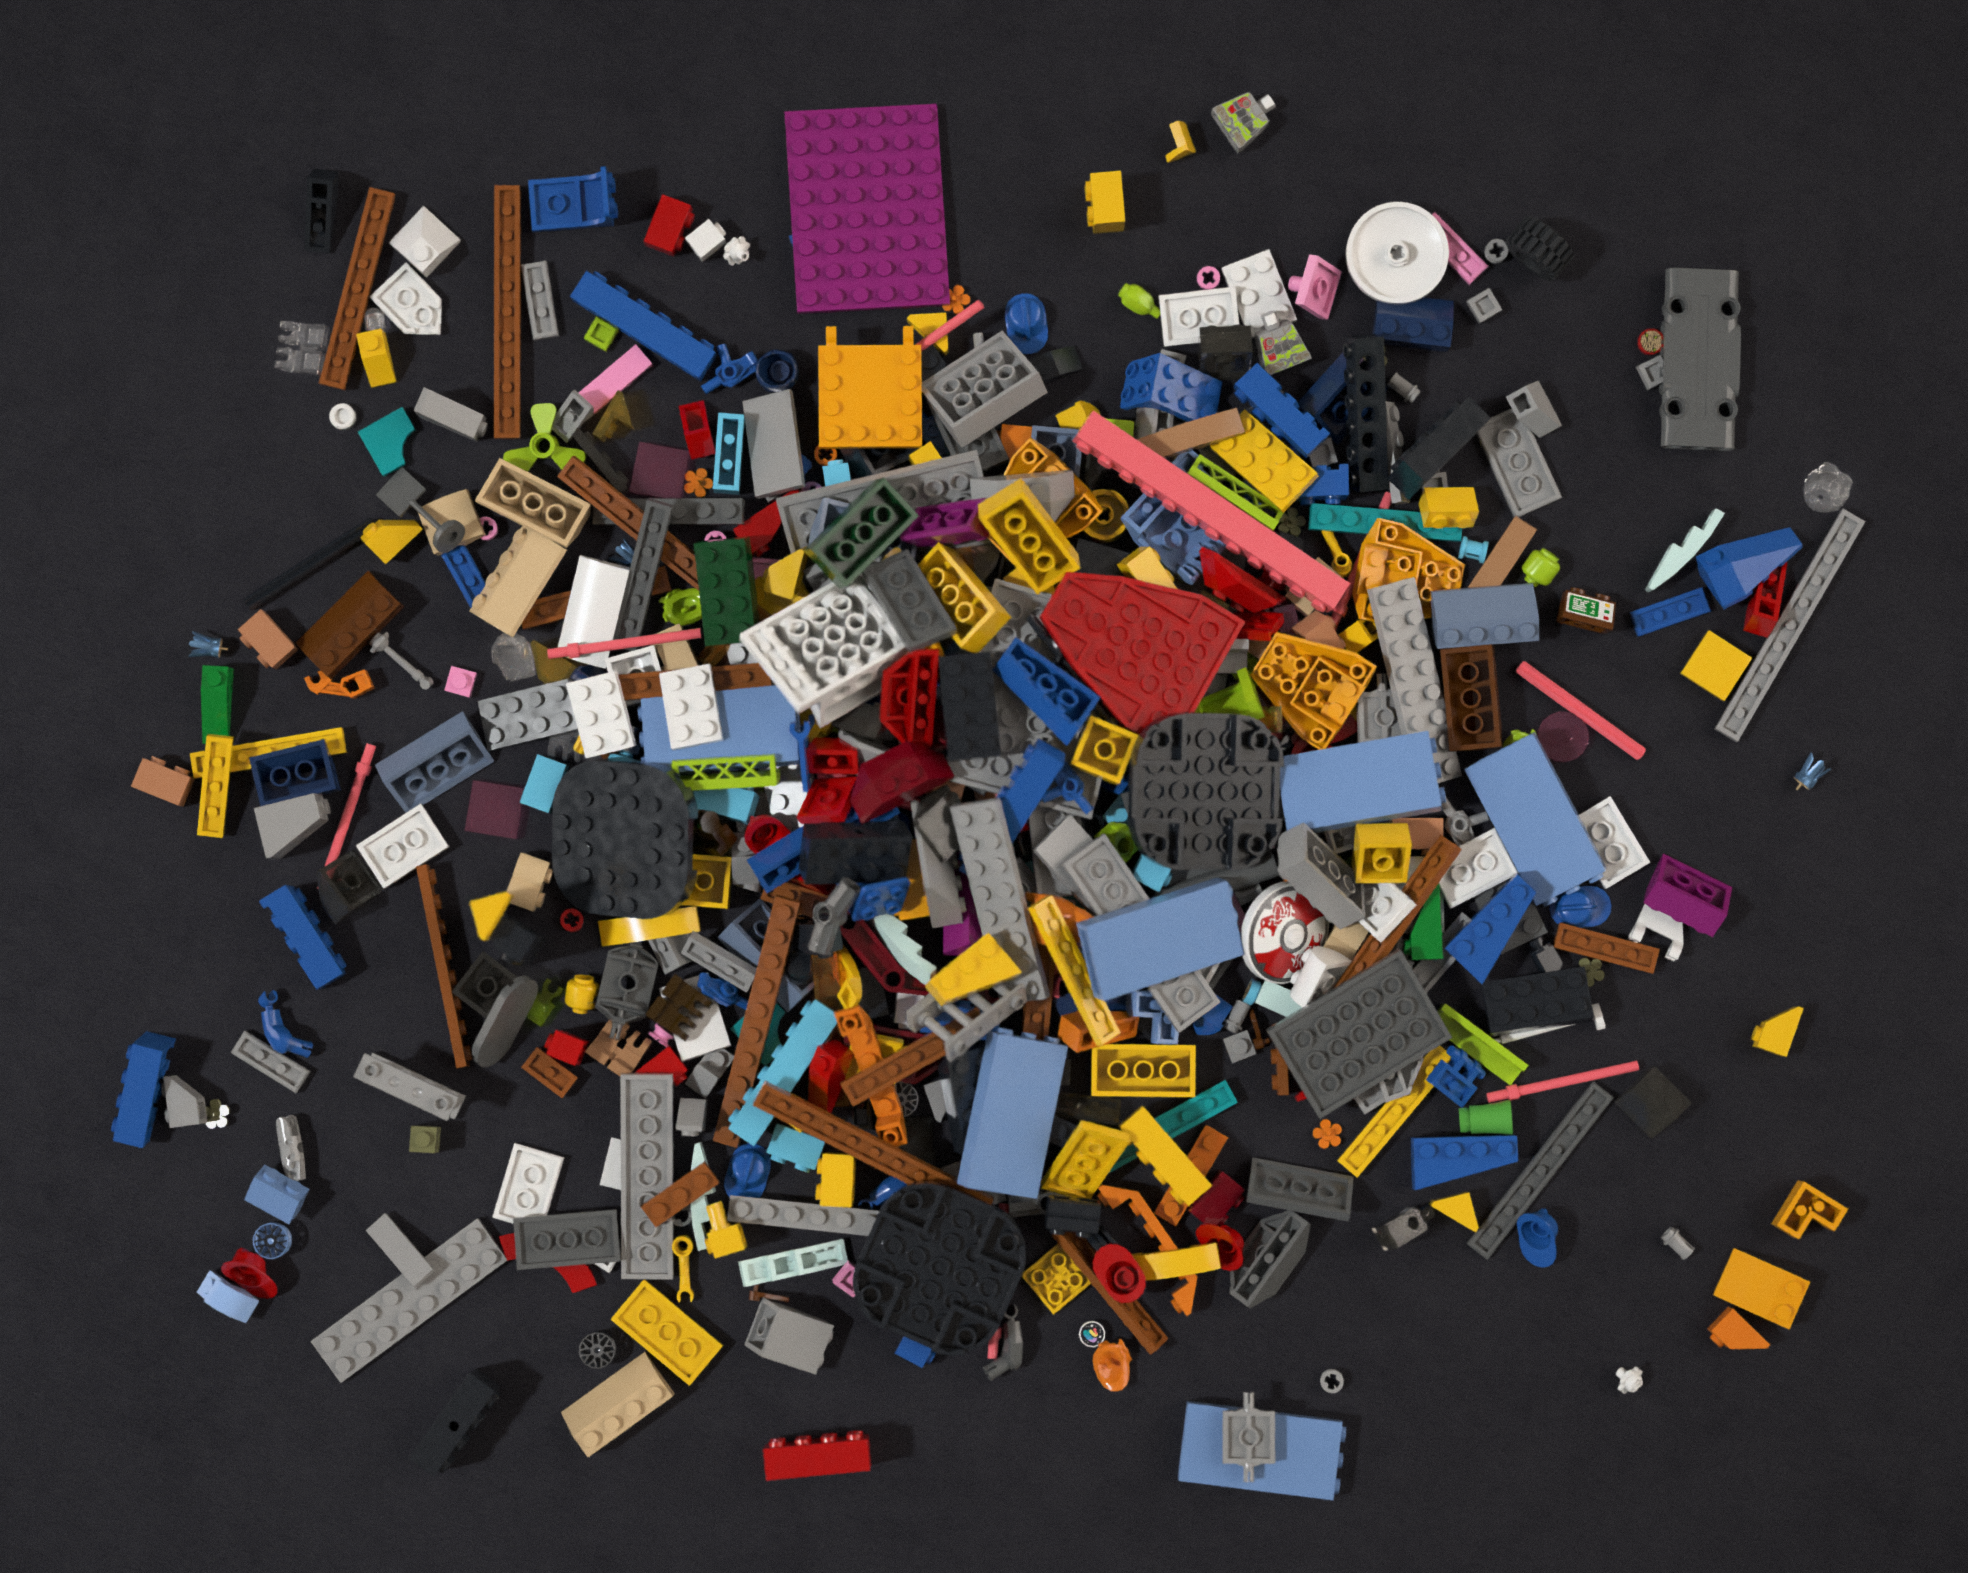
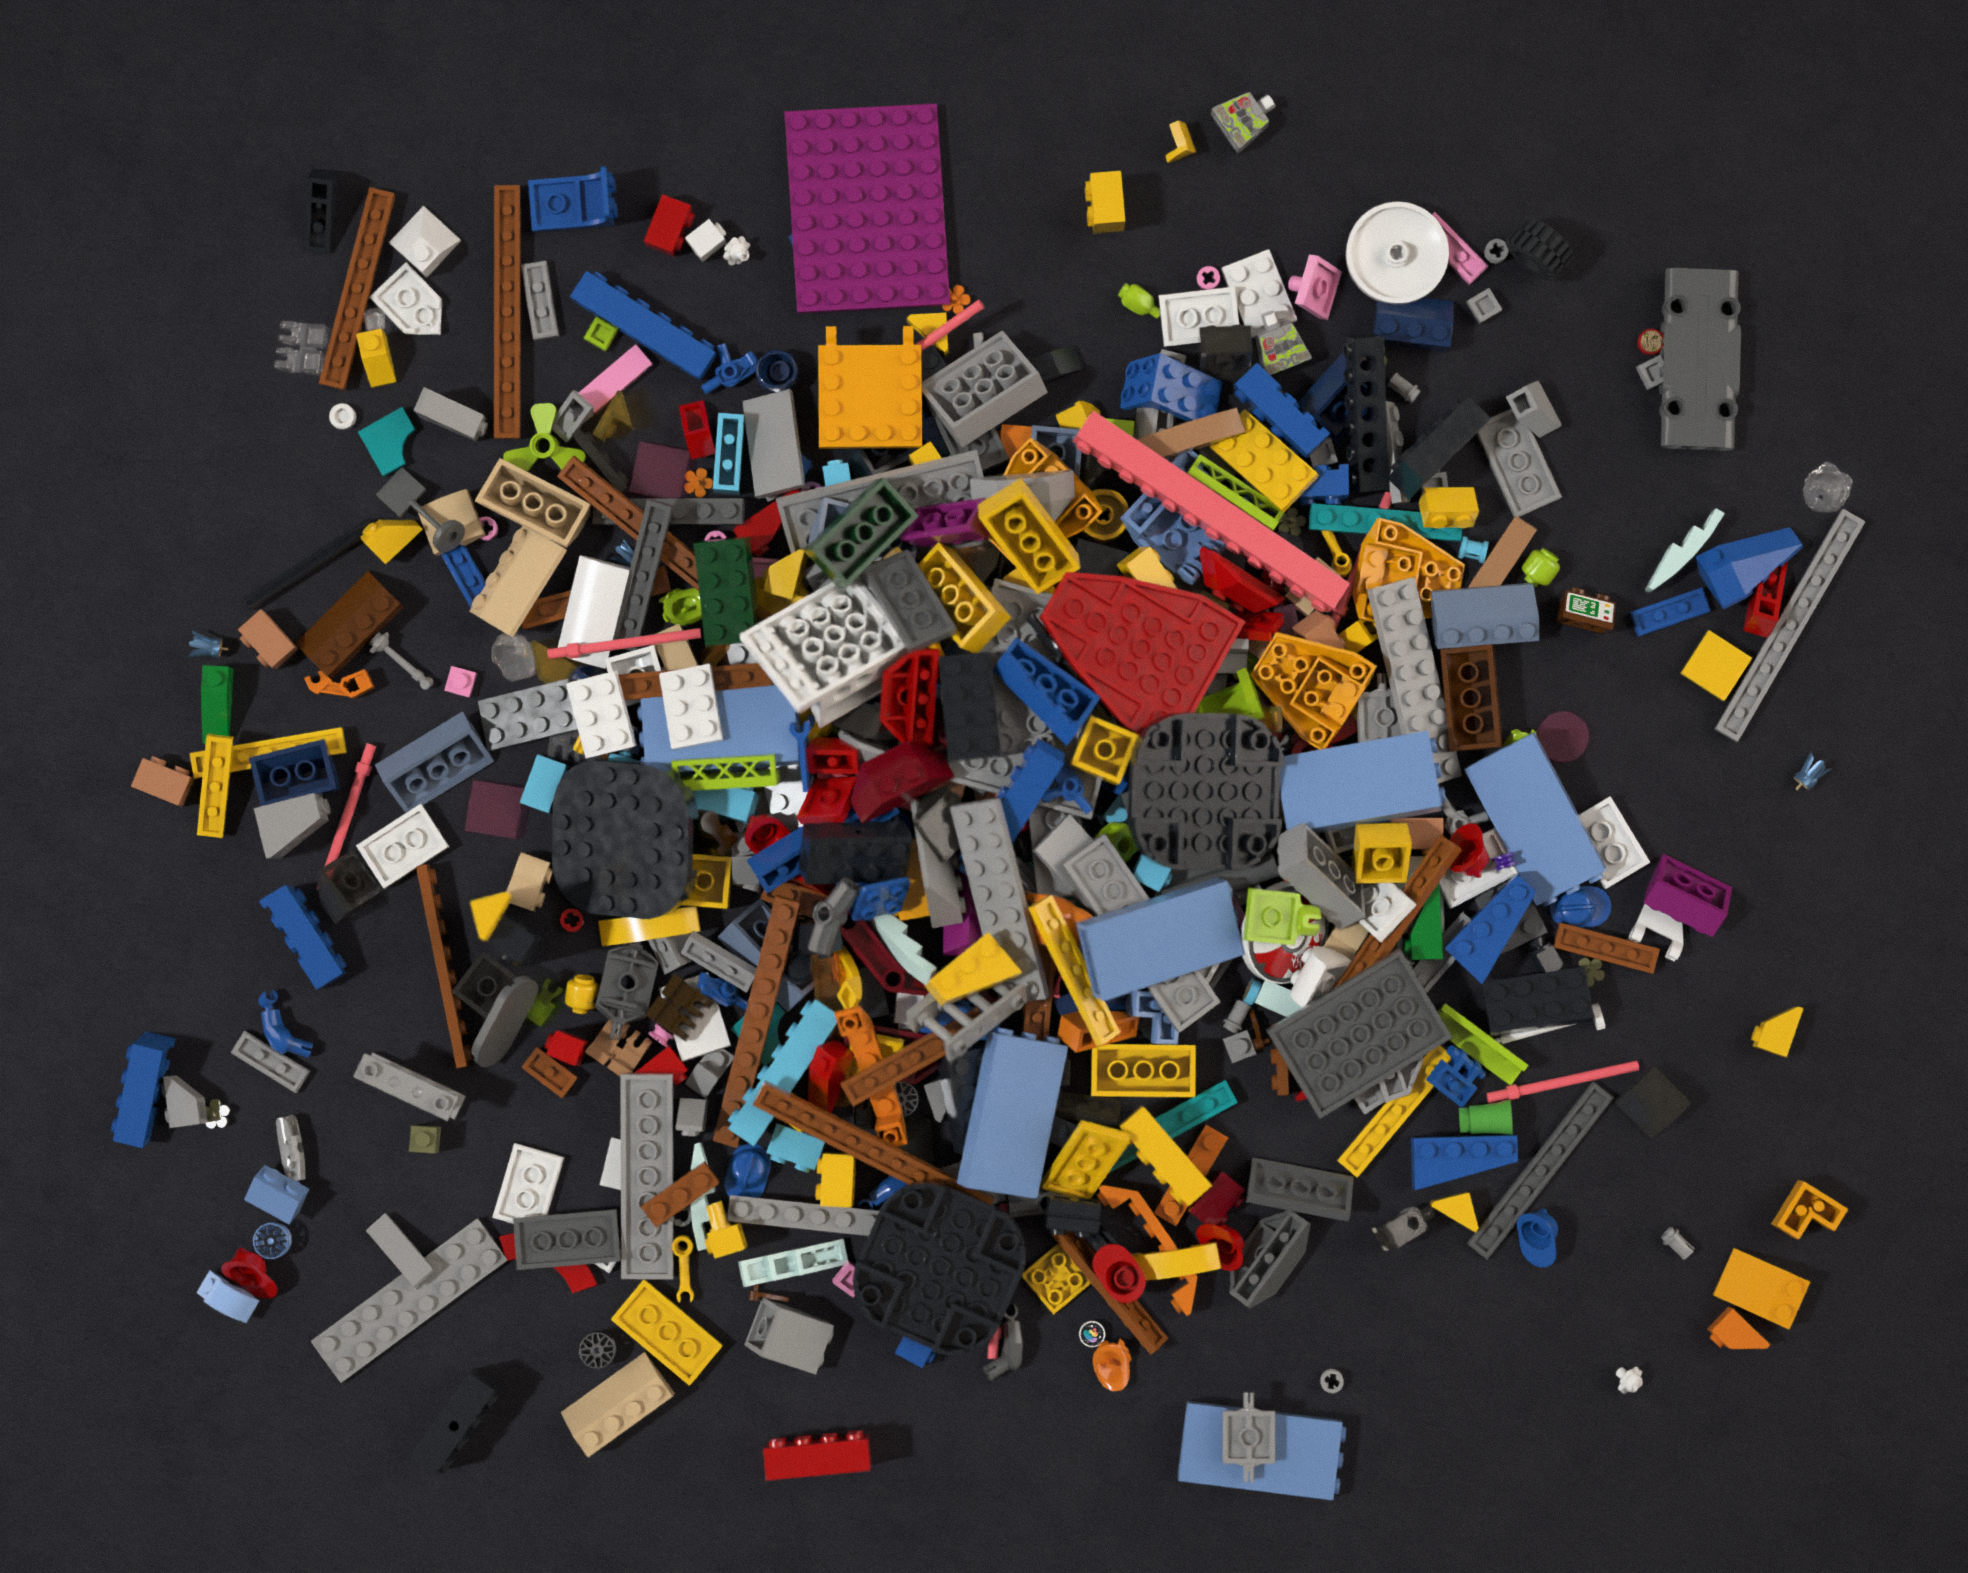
(823, 462): orange bush -> none
(1026, 323): blue piece -> none
(1212, 1020): blue tile -> none
(1278, 917): none -> lime plate
(1327, 1134): orange plant -> none
(1473, 855): none -> red piece
(1504, 861): none -> dark purple bush
(1581, 710): coral axle -> none

